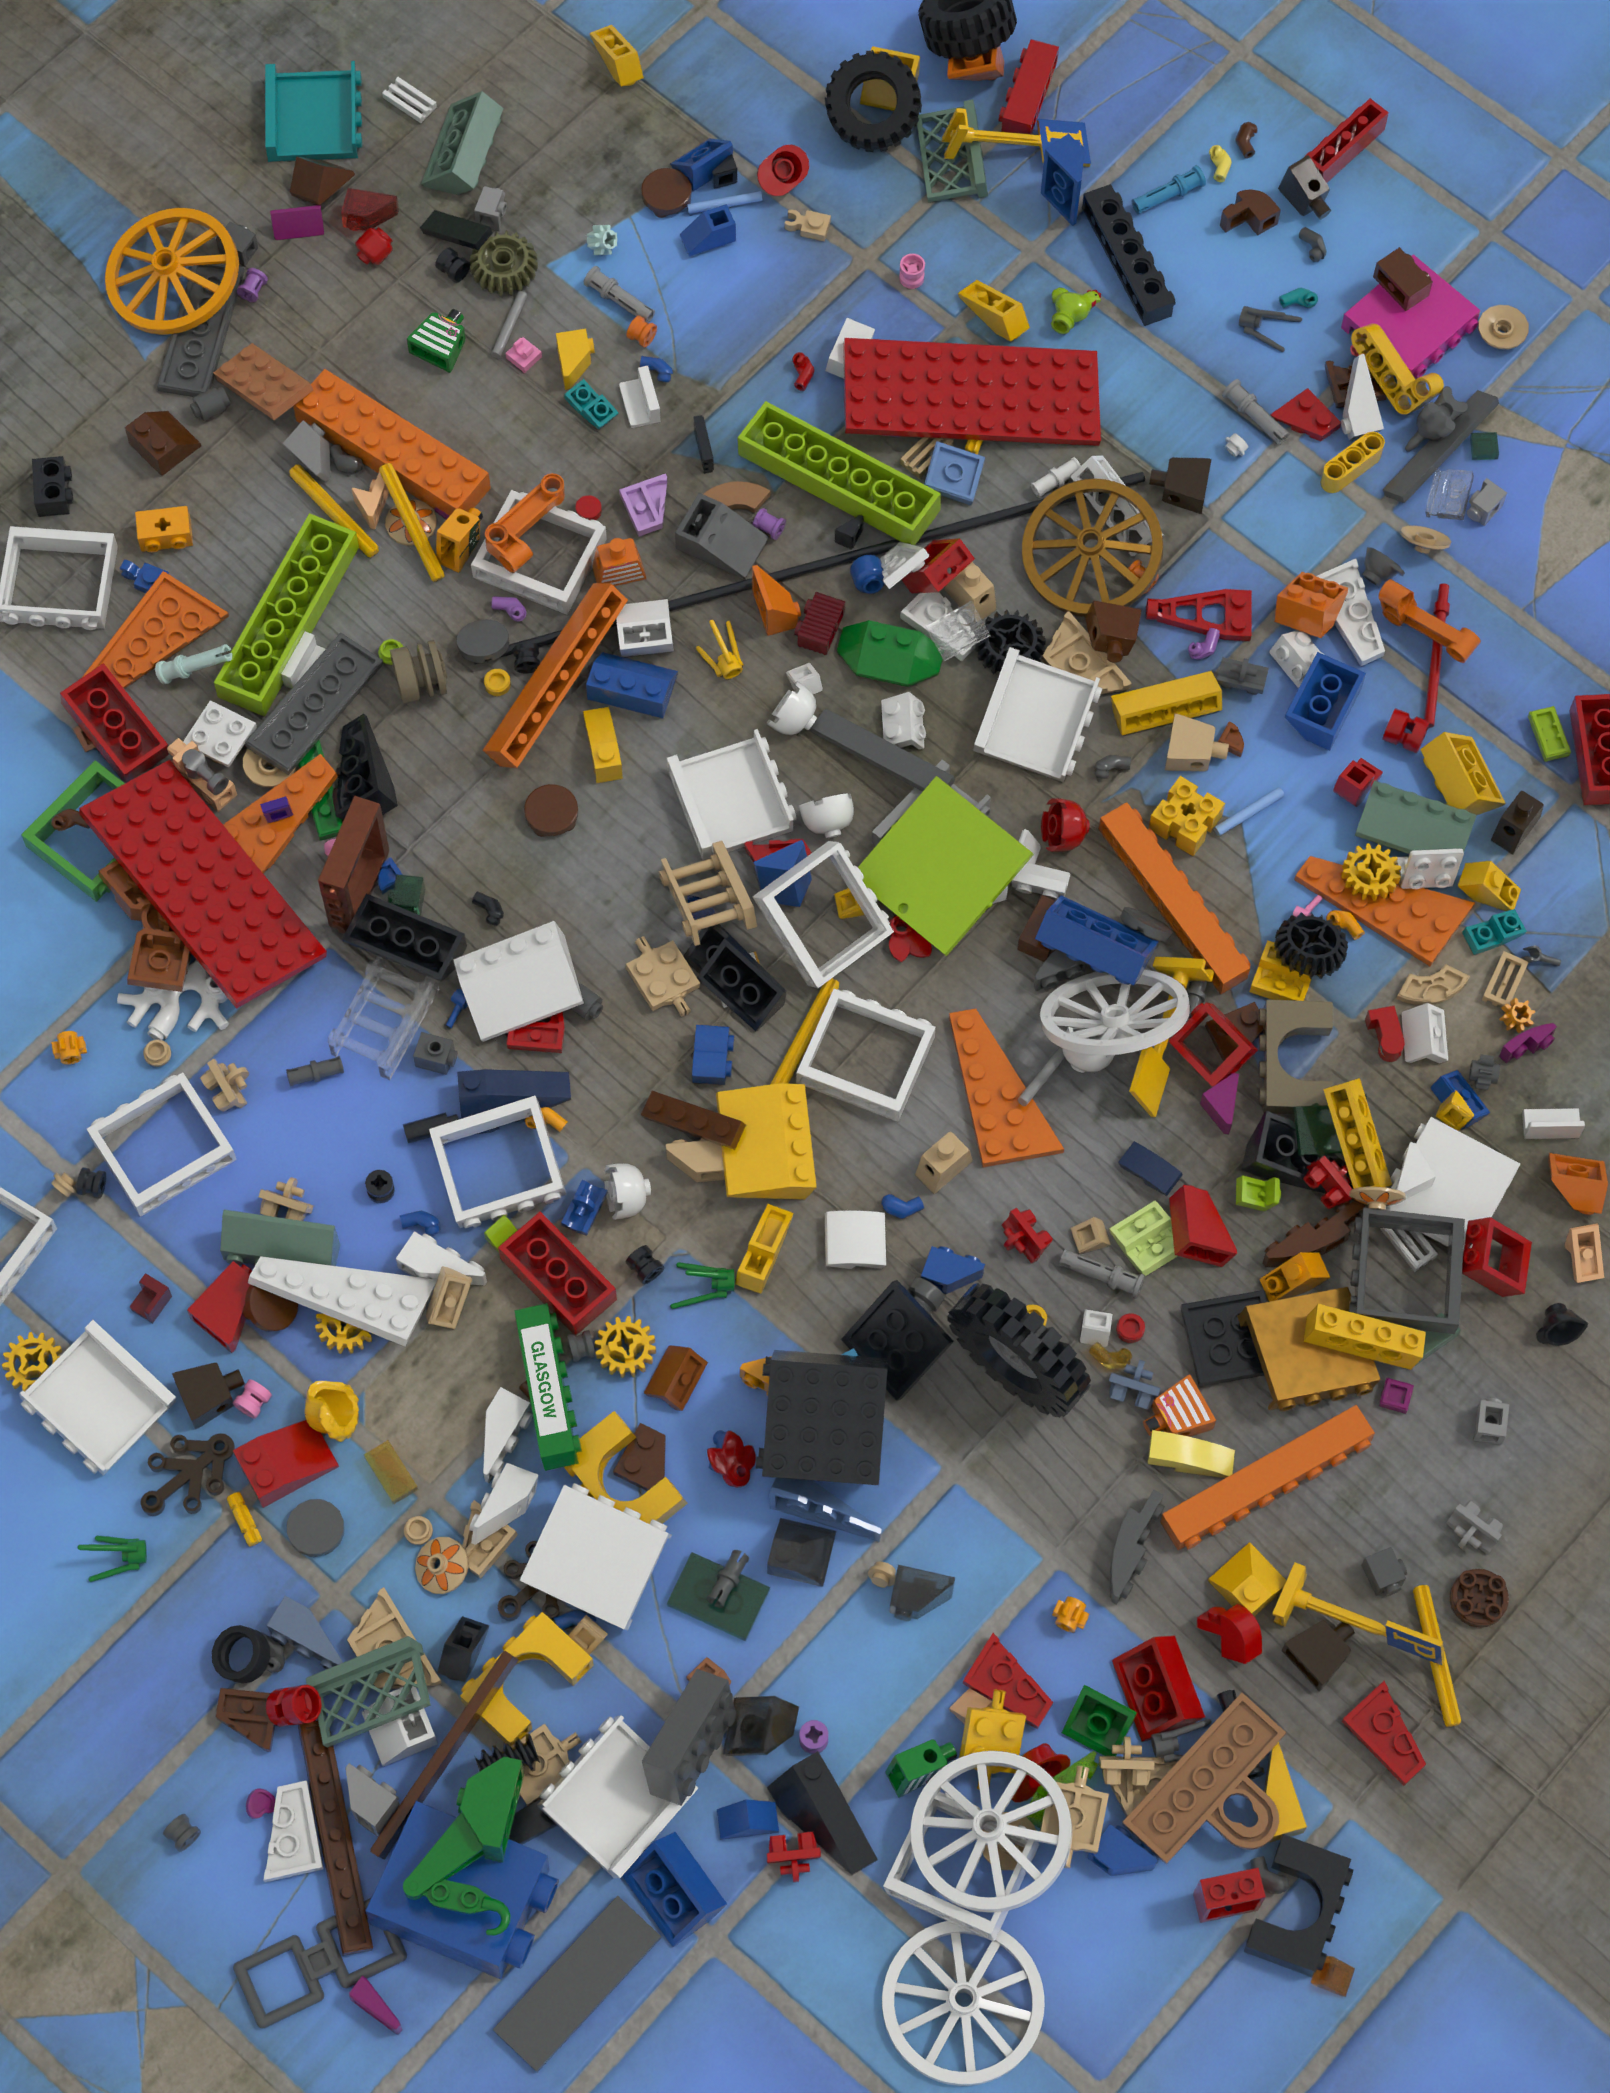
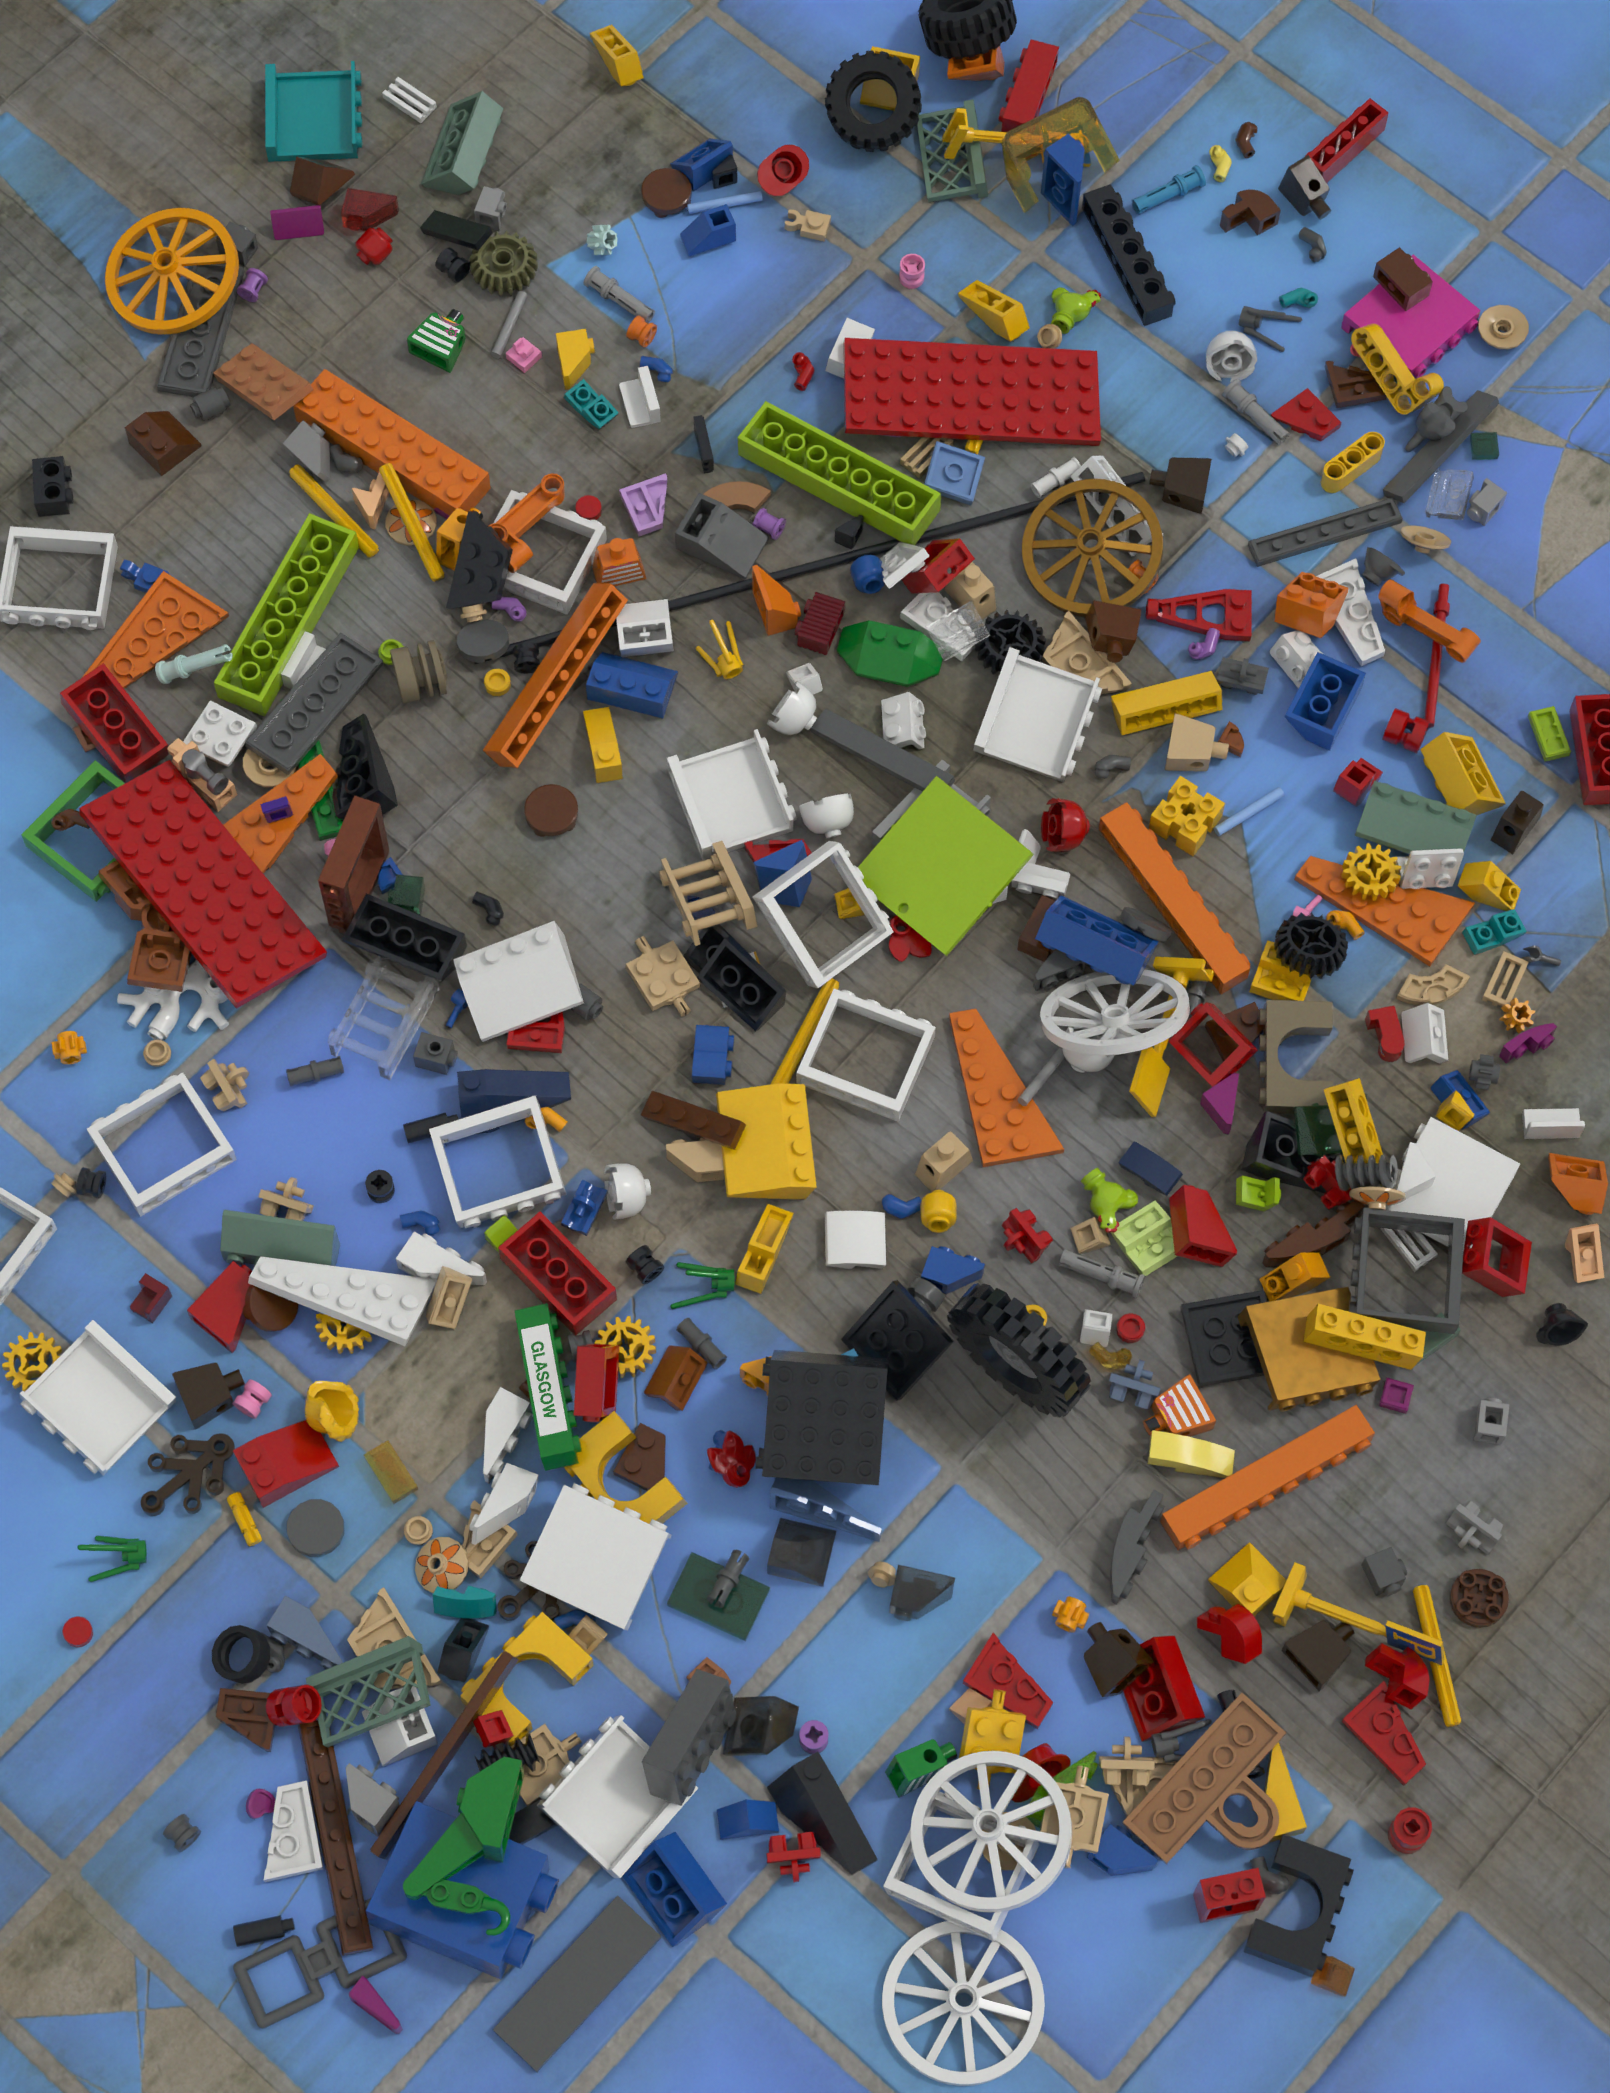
(77, 1631): none -> red tile
(164, 529): light orange brick -> none
(262, 1930): none -> black cylinder
(471, 1604): none -> teal slope
(473, 612): none -> tan plate
(479, 566): none -> black wing
(493, 1728): none -> red tile
(596, 1381): none -> red window
(701, 1343): none -> dark grey pin
(938, 1211): none -> yellow head
(1034, 136): none -> clear yellow windscreen
(1049, 336): none -> tan plate
(1098, 1721): green slope -> none
(1107, 1199): none -> lime animal
(1114, 1659): none -> dark brown torso
(1231, 356): none -> white cylinder
(1325, 532): none -> dark grey tile
(1360, 407): white slope -> none
(1366, 1174): none -> dark grey piece
(1405, 1671): none -> red brick
(1410, 1830): none -> red wheel

